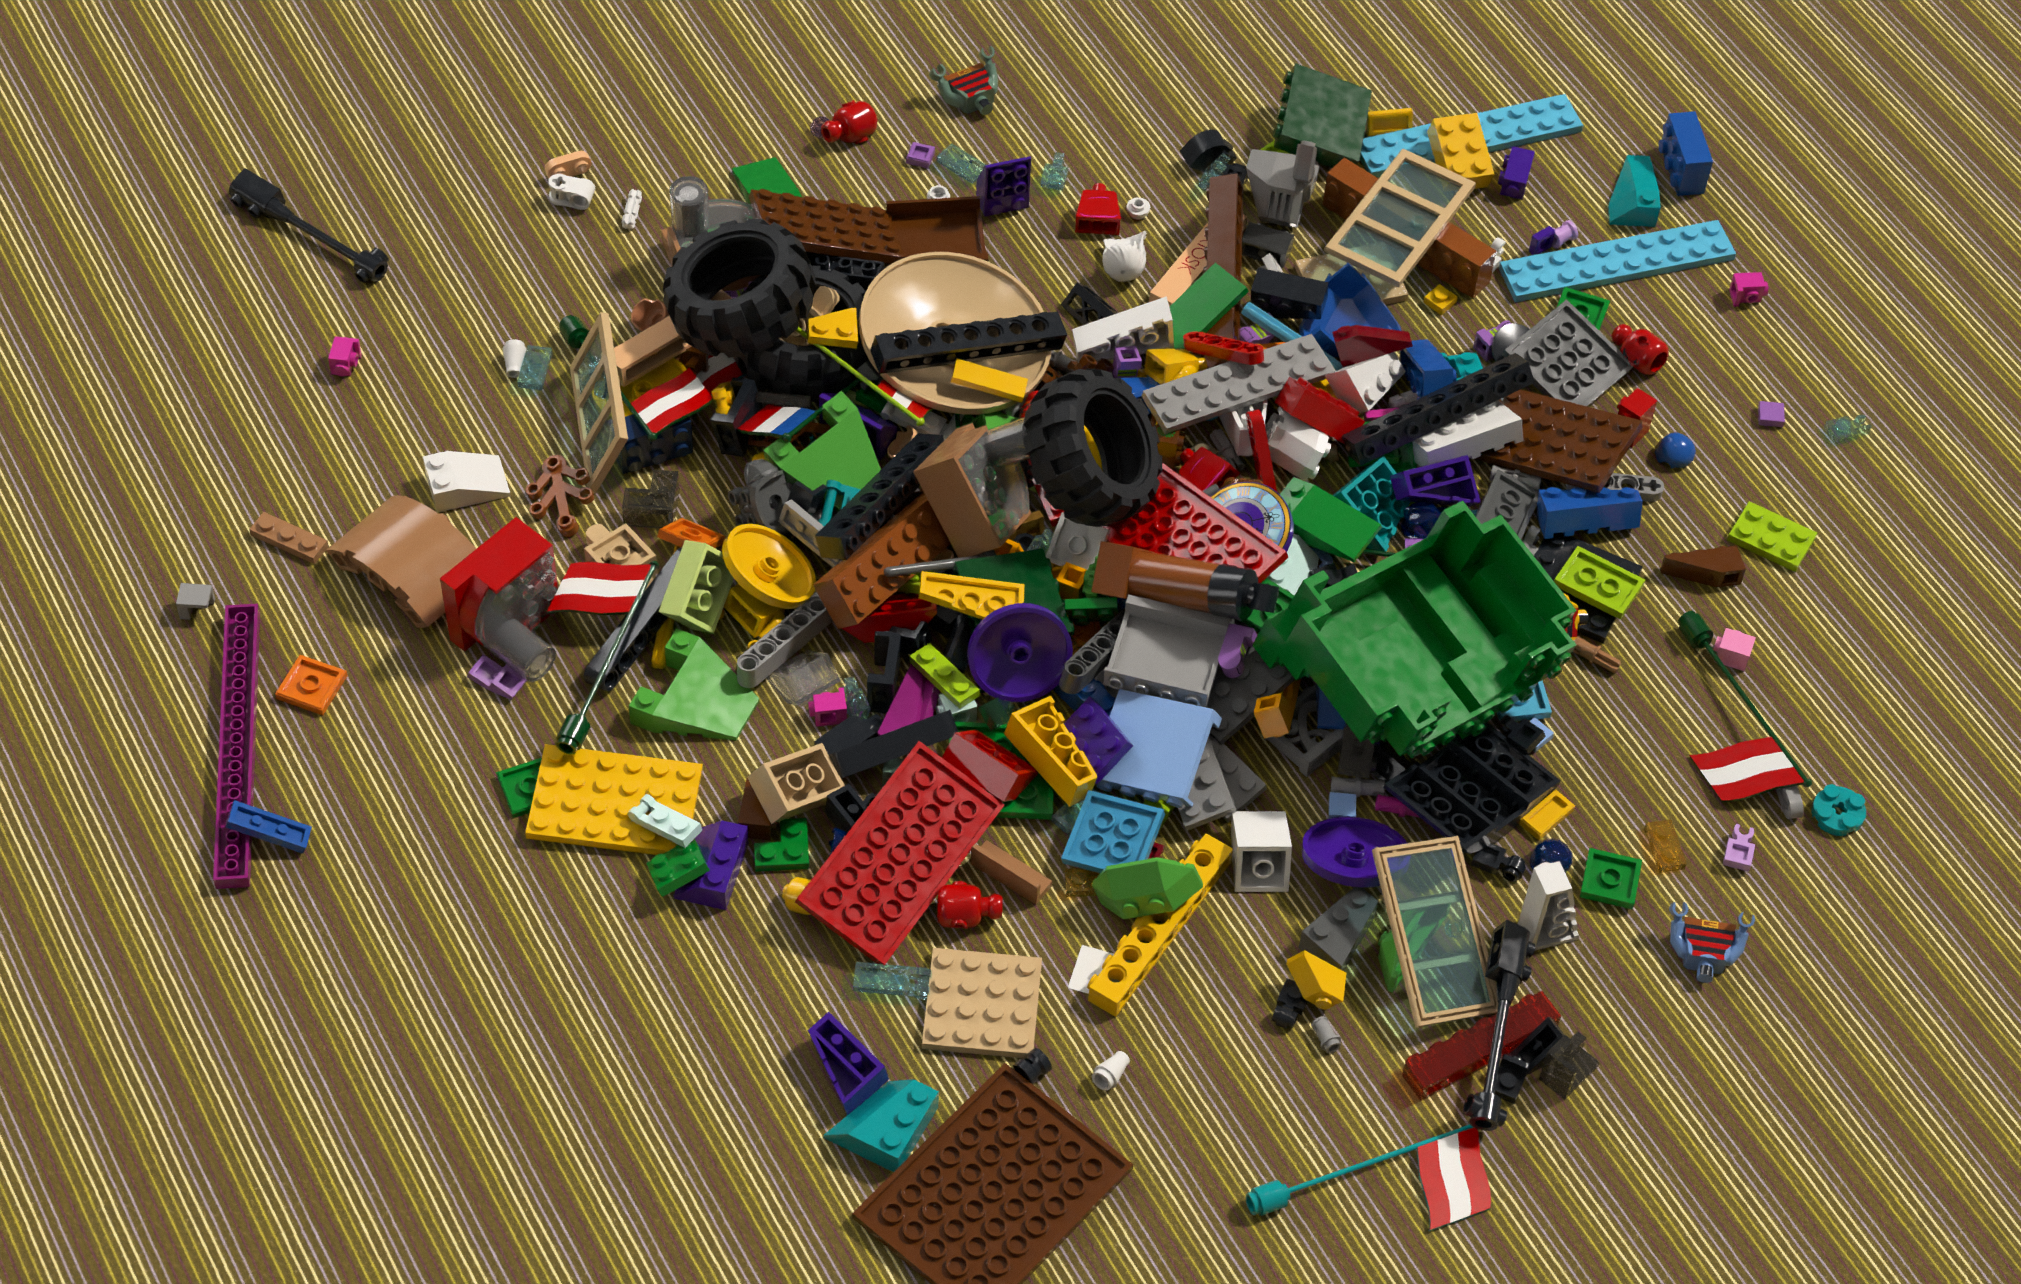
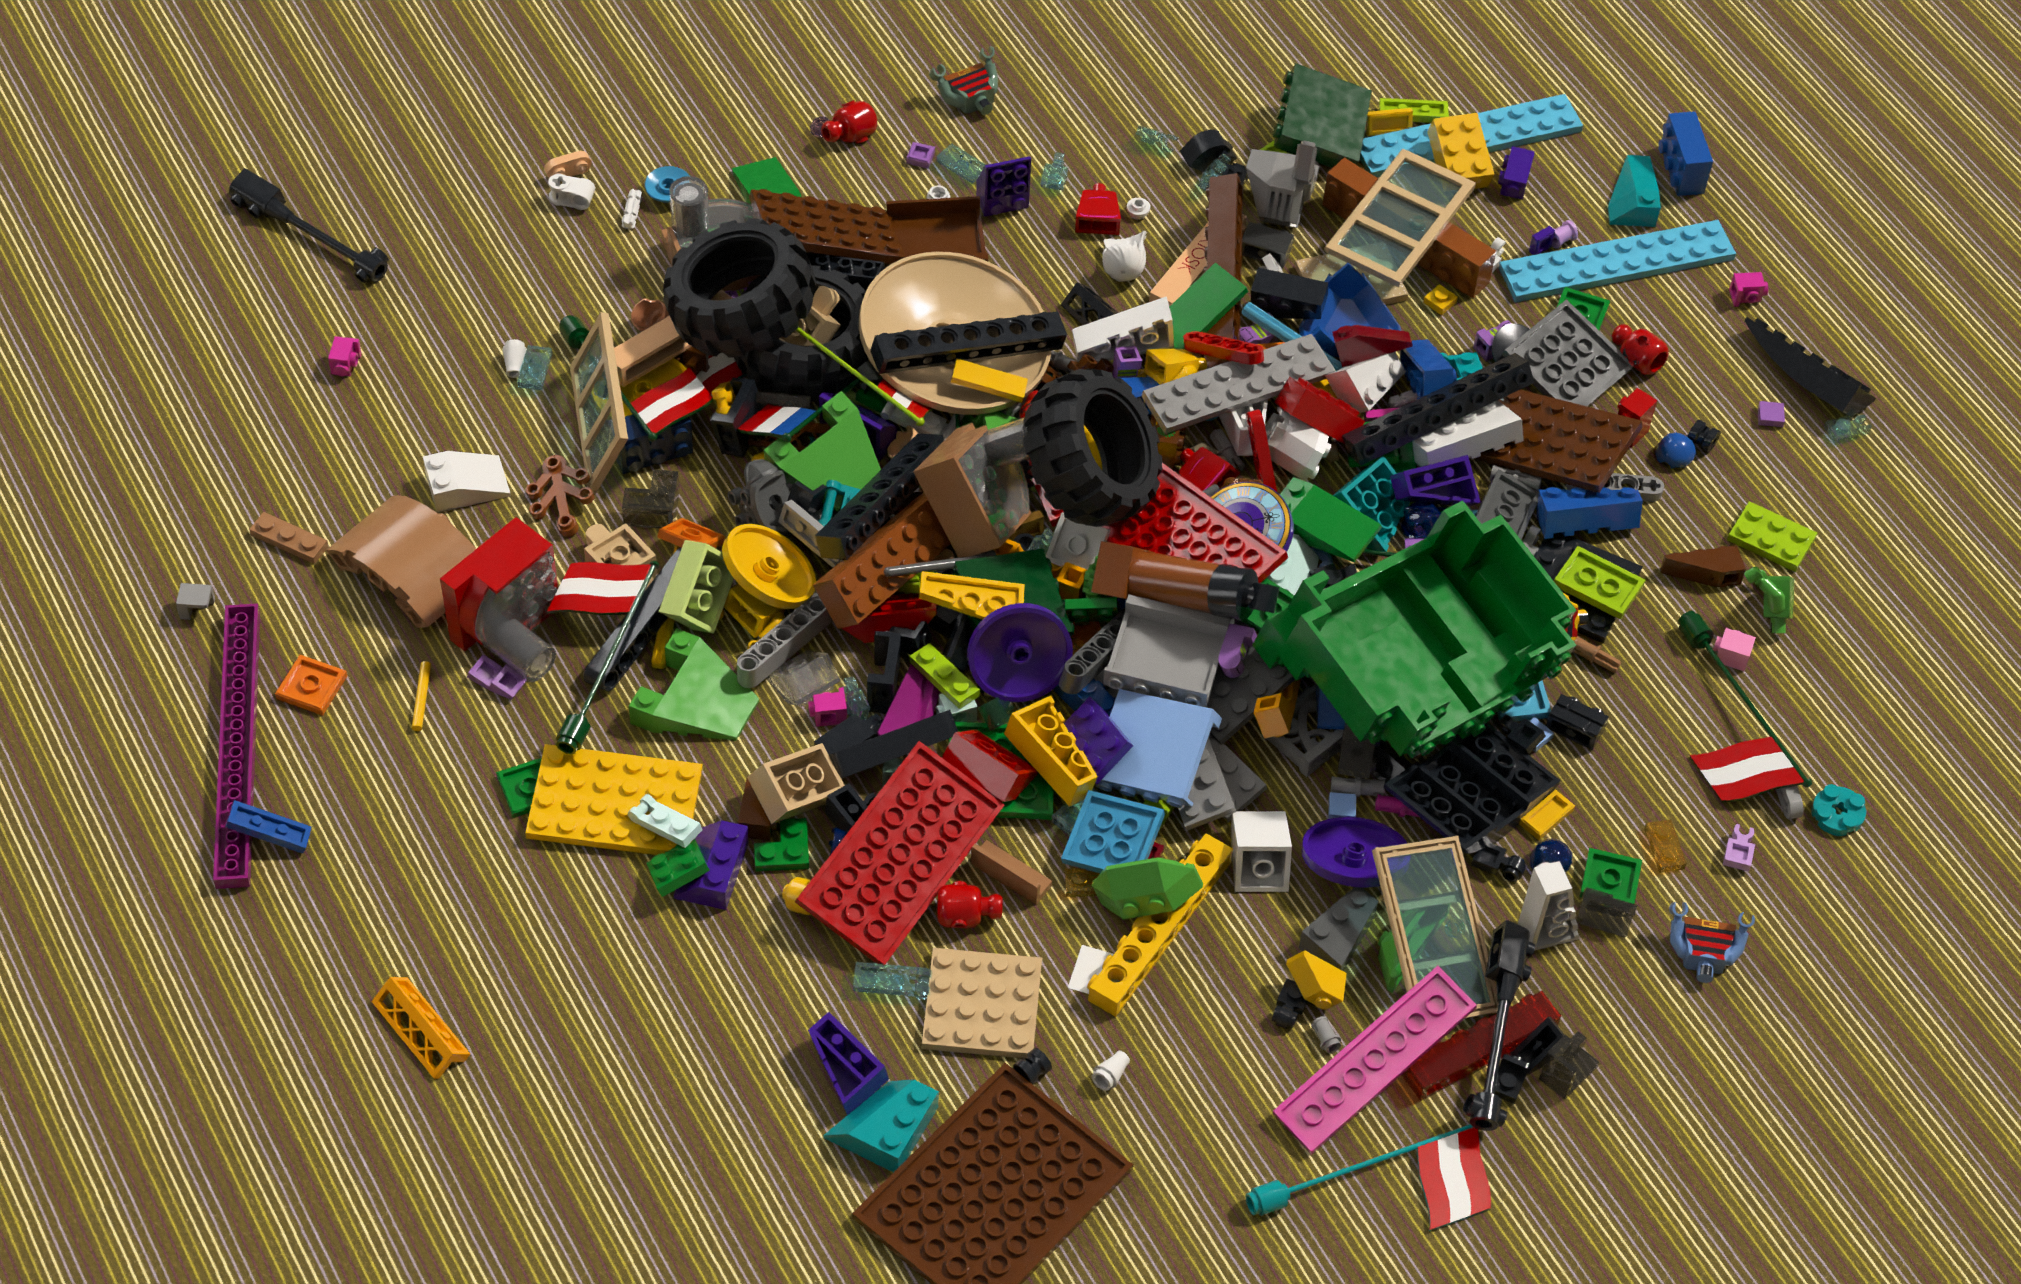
(421, 695): none -> yellow bar
(427, 1020): none -> light orange fence
(659, 182): none -> dark azure dish
(834, 329): yellow wing -> none
(1150, 136): none -> clear light blue plate
(1374, 1059): none -> dark pink plate
(1423, 110): none -> lime plate
(1577, 721): none -> black brick
(1604, 913): none -> clear smoke panel
(1704, 435): none -> black wheel
(1777, 597): none -> bright green torso
(1826, 383): none -> black wedge

